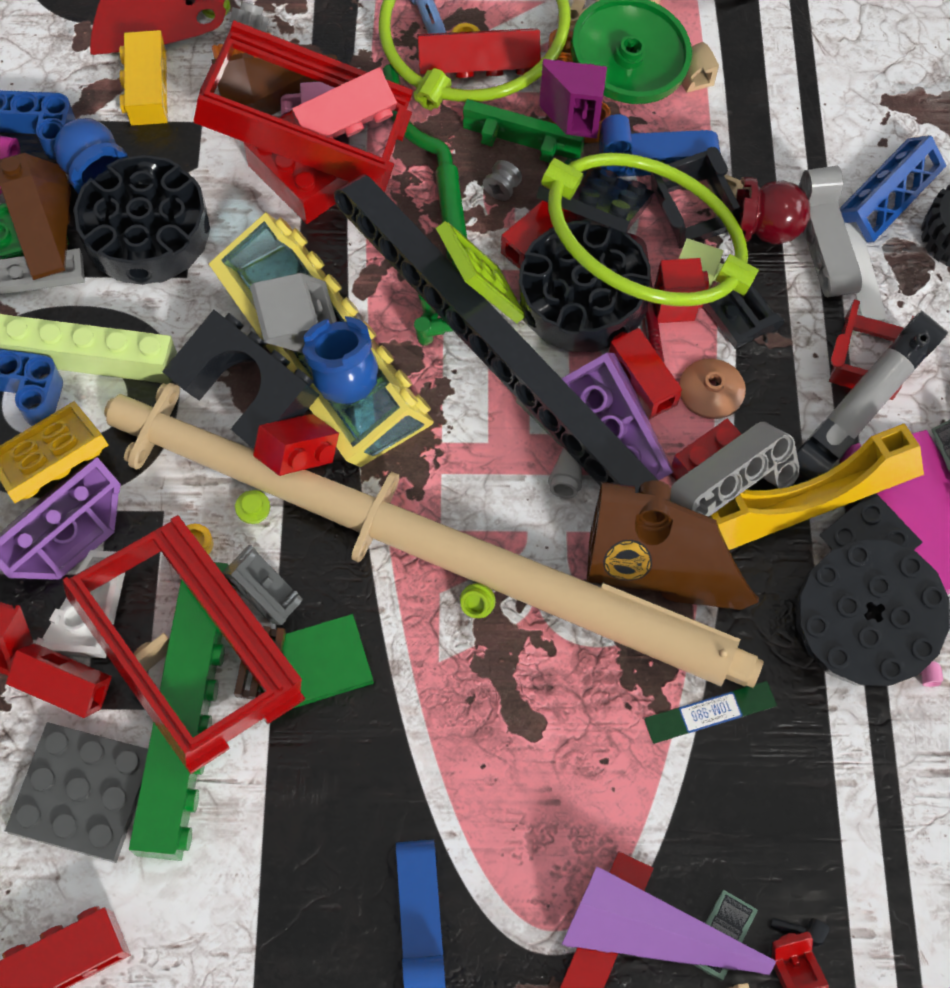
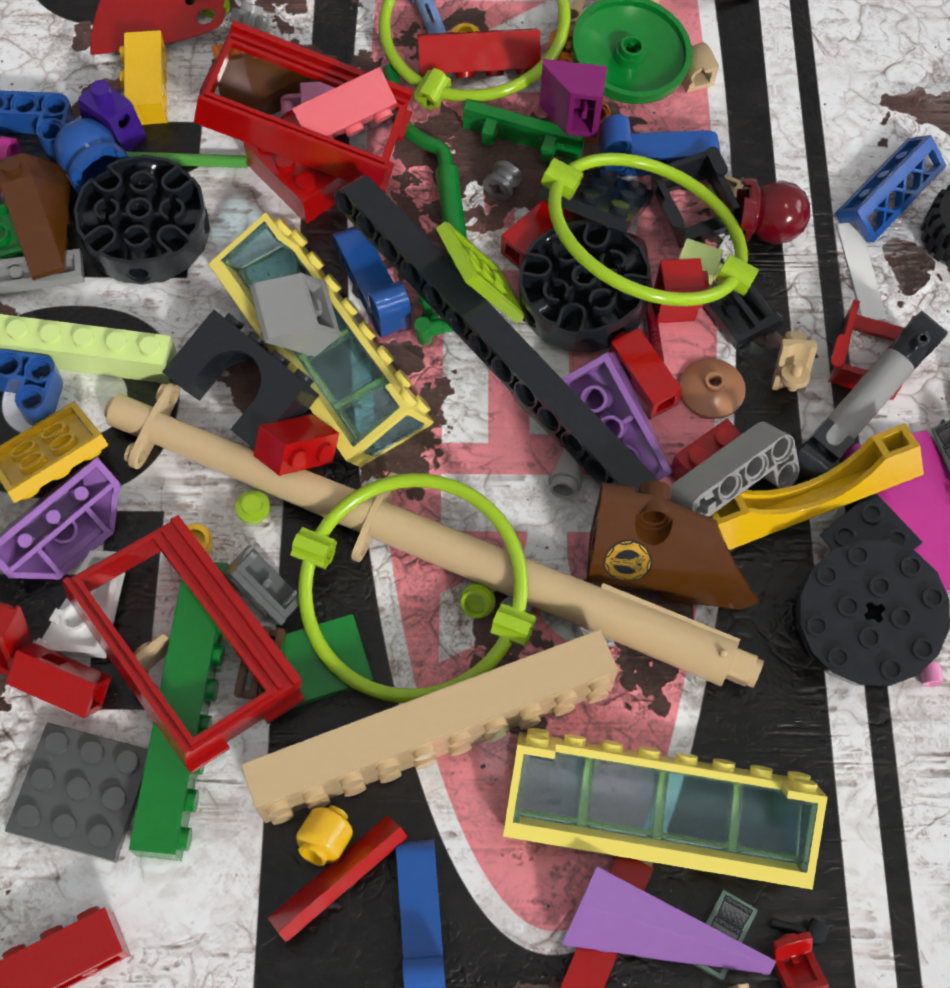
(112, 110): none -> dark purple torso
(200, 160): none -> bright green bar
(318, 549): none -> lime piece
(324, 835): none -> yellow head
(337, 878): none -> red tile
(341, 360): blue tile -> none
(381, 297): none -> blue beam
(430, 727): none -> tan brick
(666, 808): none -> window
(710, 712): sticker -> none
(794, 362): none -> tan hips
(827, 233): light grey beam -> none

